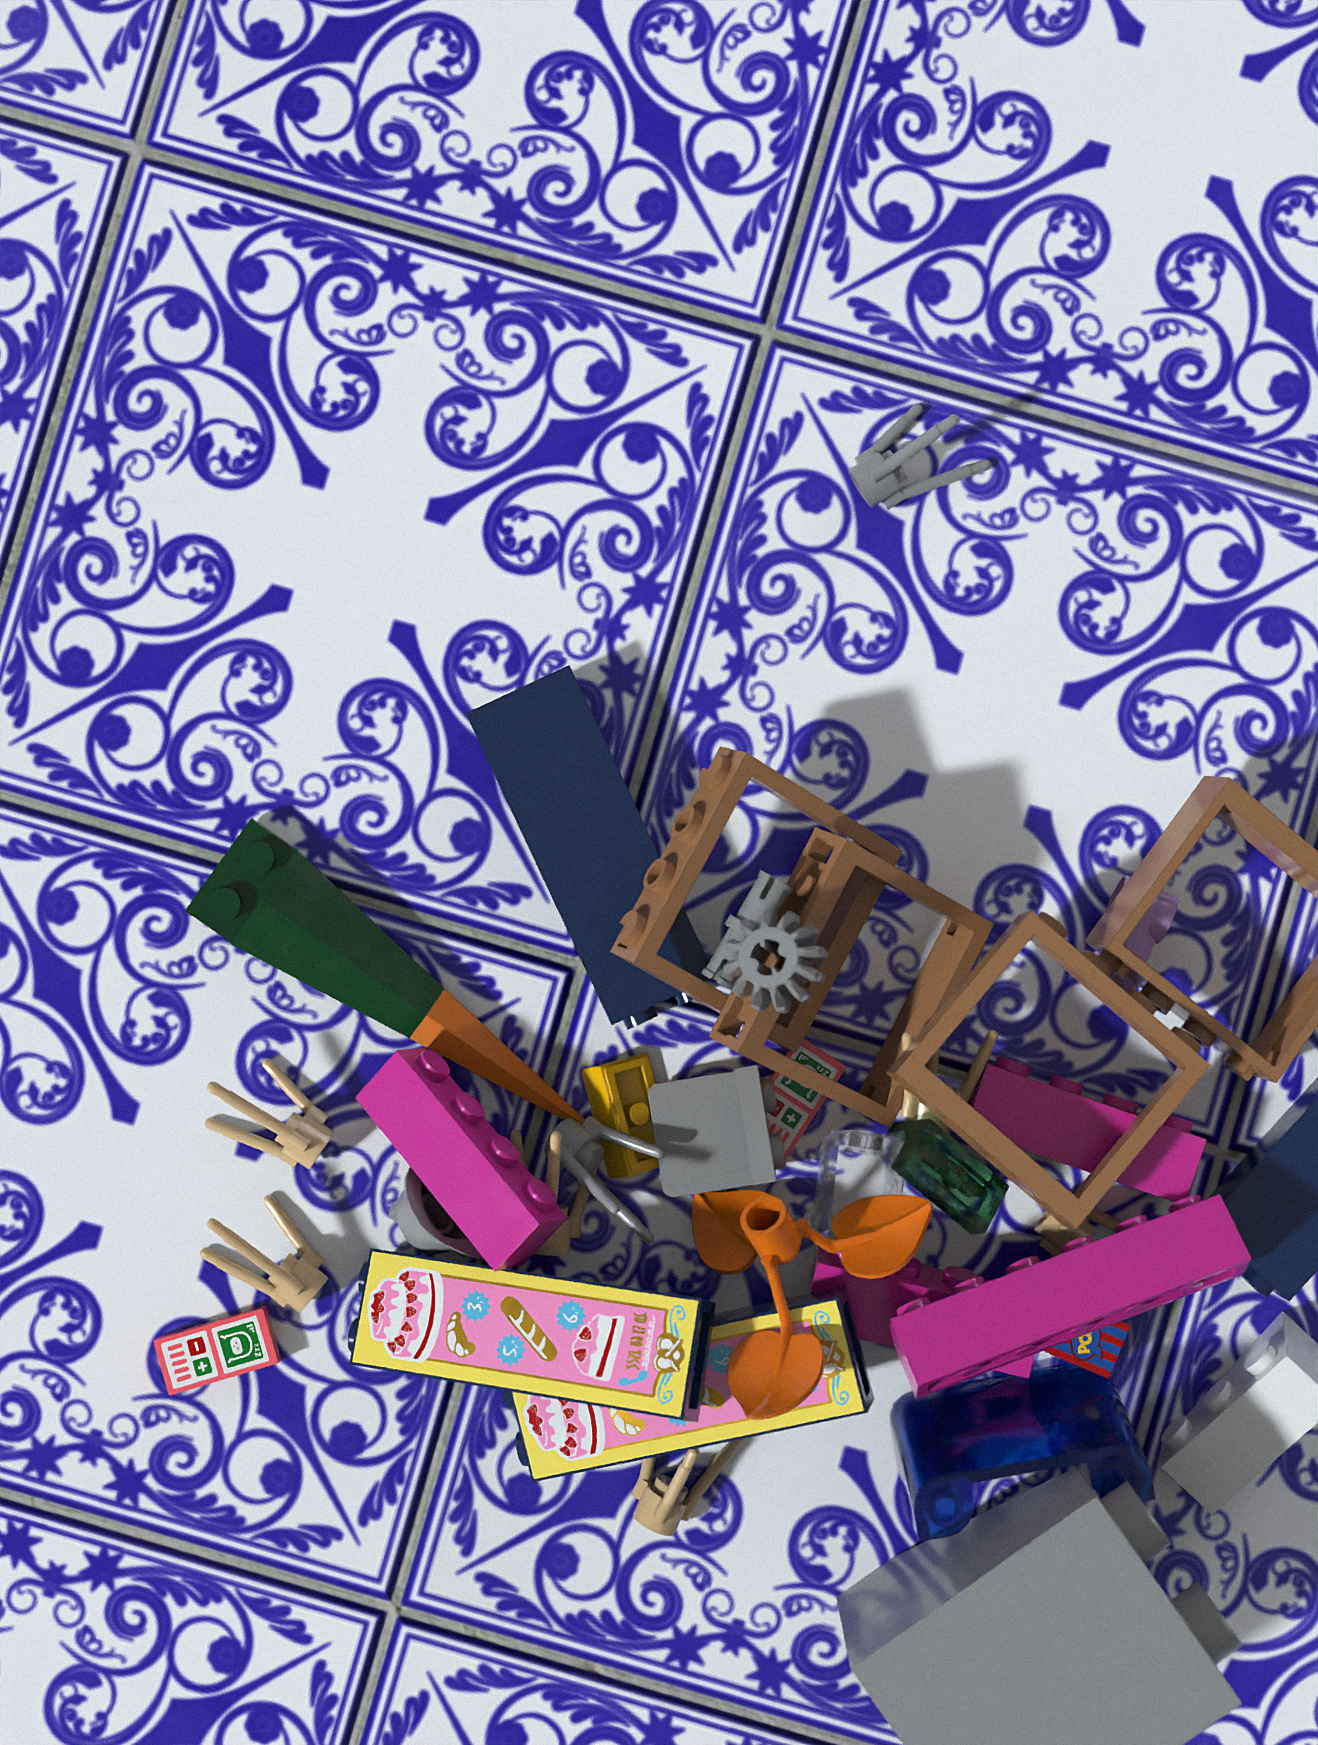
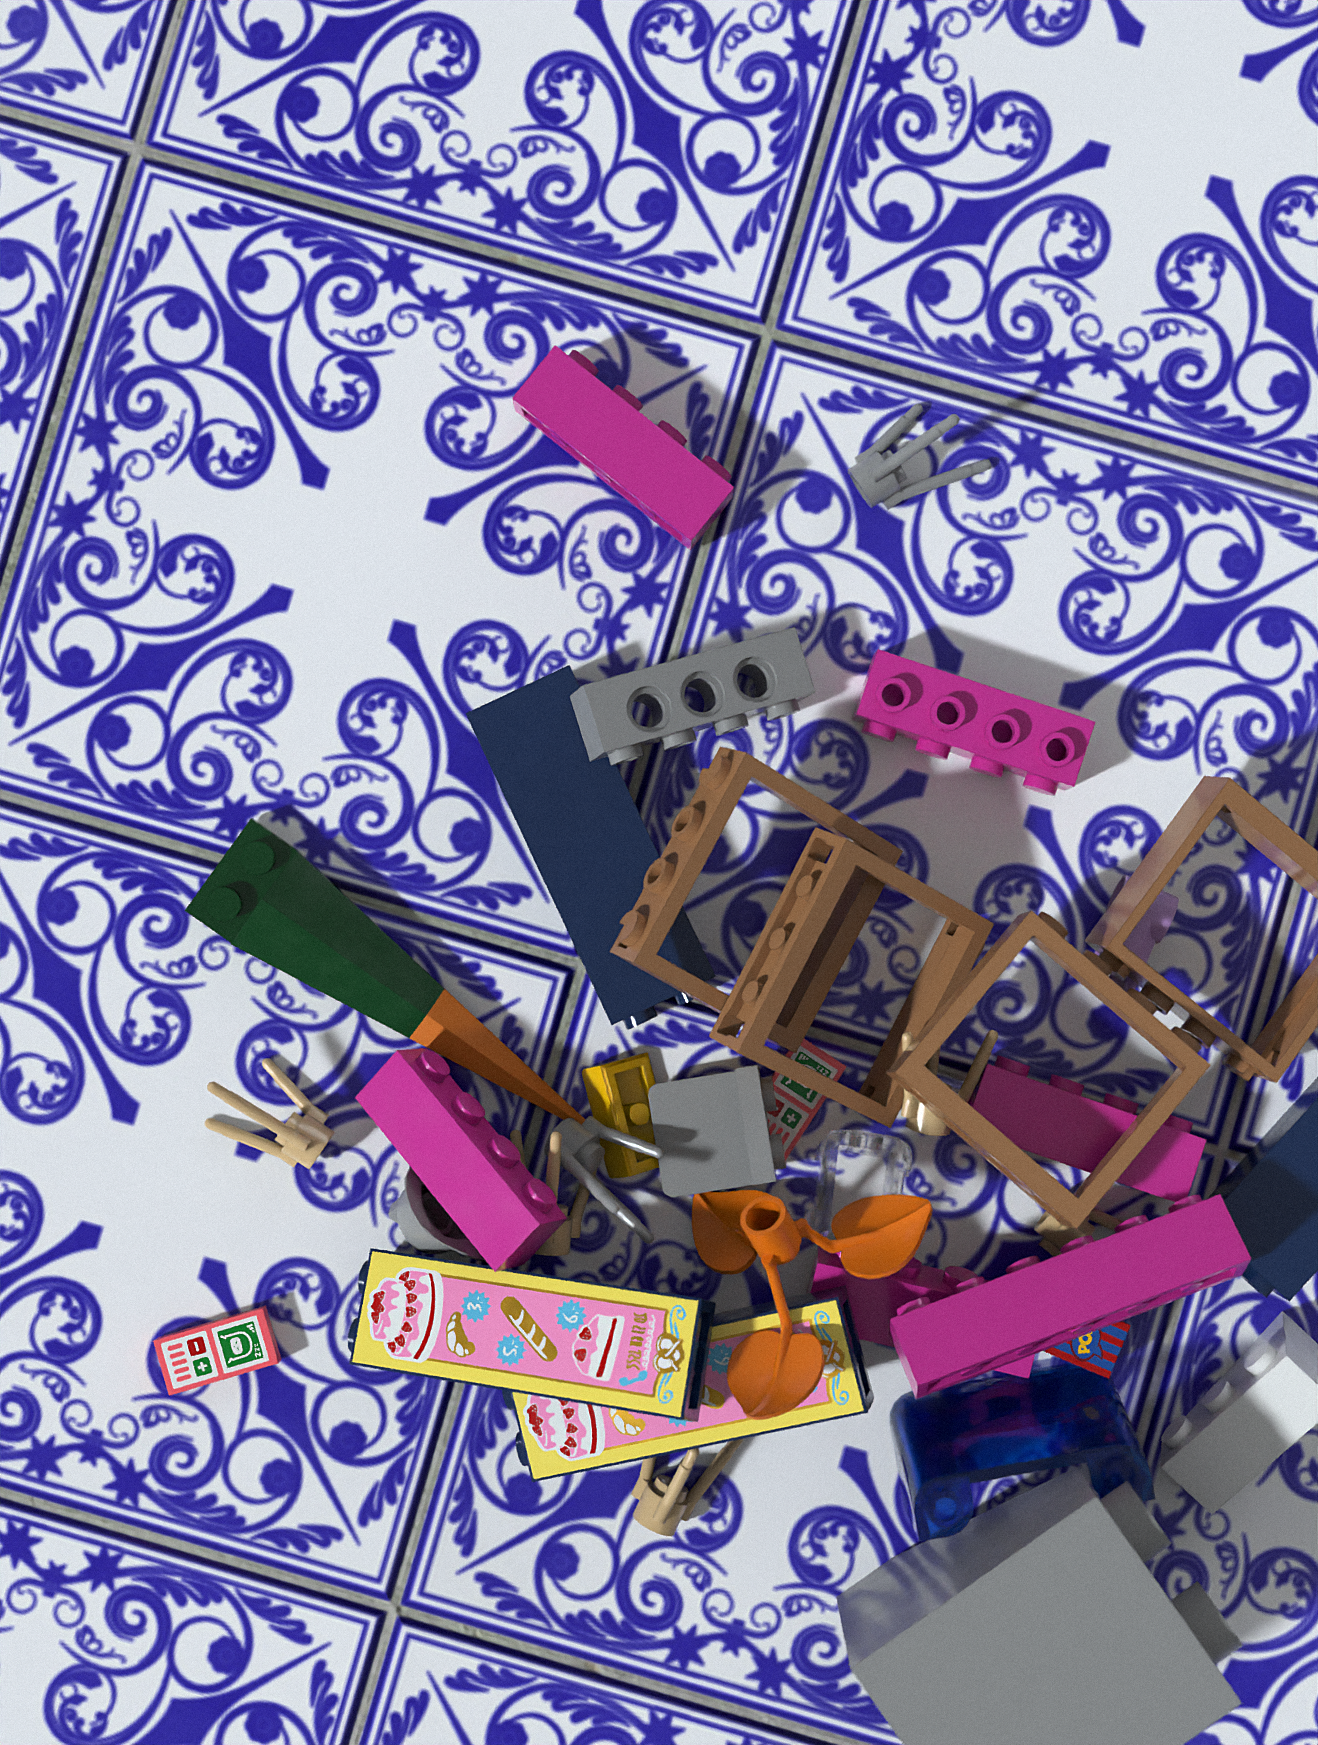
(289, 1283): tan plant -> none
(623, 446): none -> dark pink brick
(764, 895): light grey pin -> none
(771, 661): none -> light grey brick
(780, 938): light grey gear -> none
(948, 1174): clear green panel -> none
(972, 722): none -> dark pink brick

